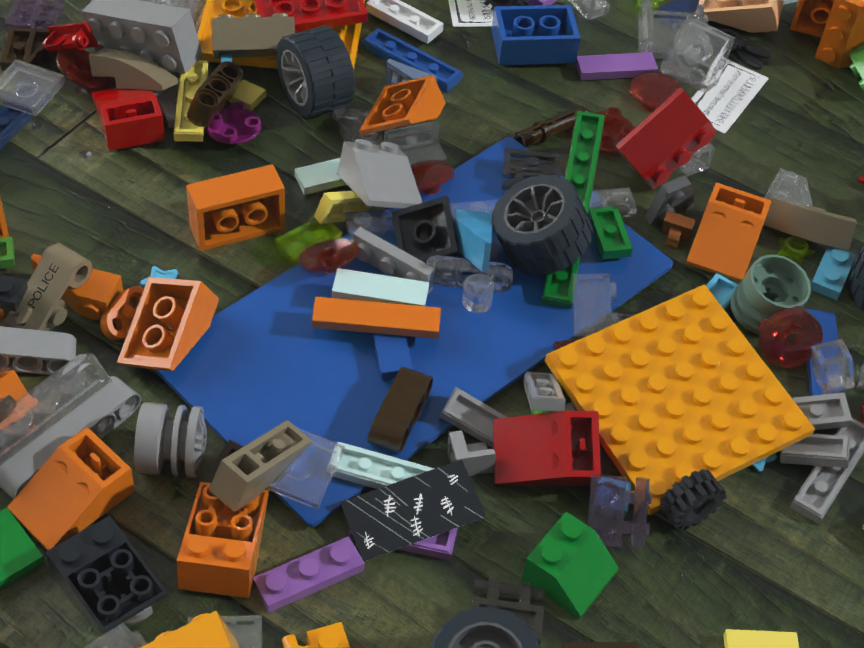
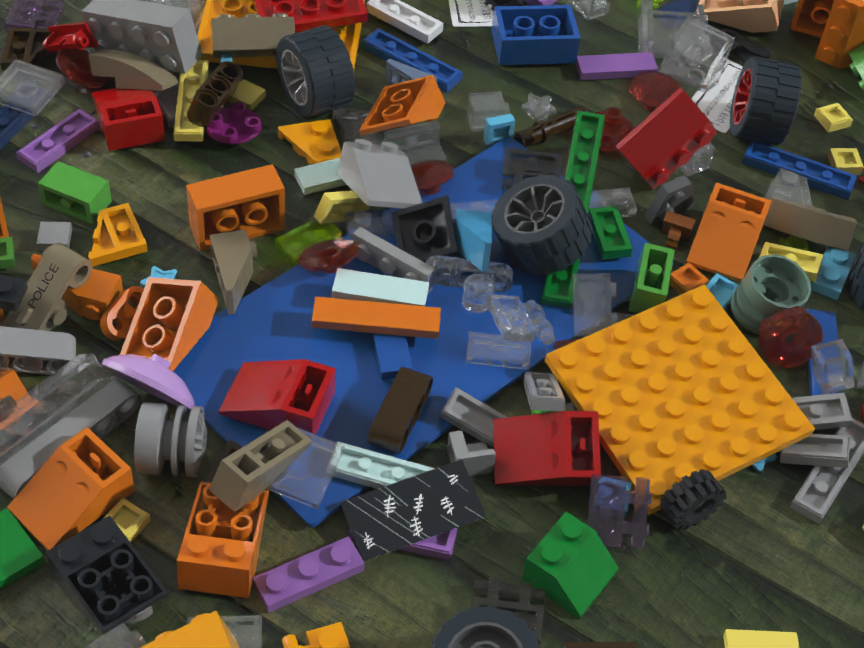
(53, 233): none -> light grey tile
(58, 140): none -> medium lavender tile
(74, 192): none -> bright green brick
(116, 236): none -> light orange wing
(129, 518): none -> light yellow tile
(151, 376): none -> lavender dish
(233, 264): none -> dark tan slope
(281, 391): none -> red slope
(312, 140): none -> light orange wing
(485, 106): none -> clear brick
(495, 351): none -> clear plate
(498, 128): none -> medium azure plate
(520, 320): none -> clear plate
(538, 107): none -> clear plate
(651, 278): none -> bright green brick
(687, 278): none -> orange tile
(765, 101): none -> black wheel
(807, 260): none -> light yellow plate
(818, 175): none -> blue tile
(833, 117): none -> light yellow tile
(846, 160): none -> light yellow tile

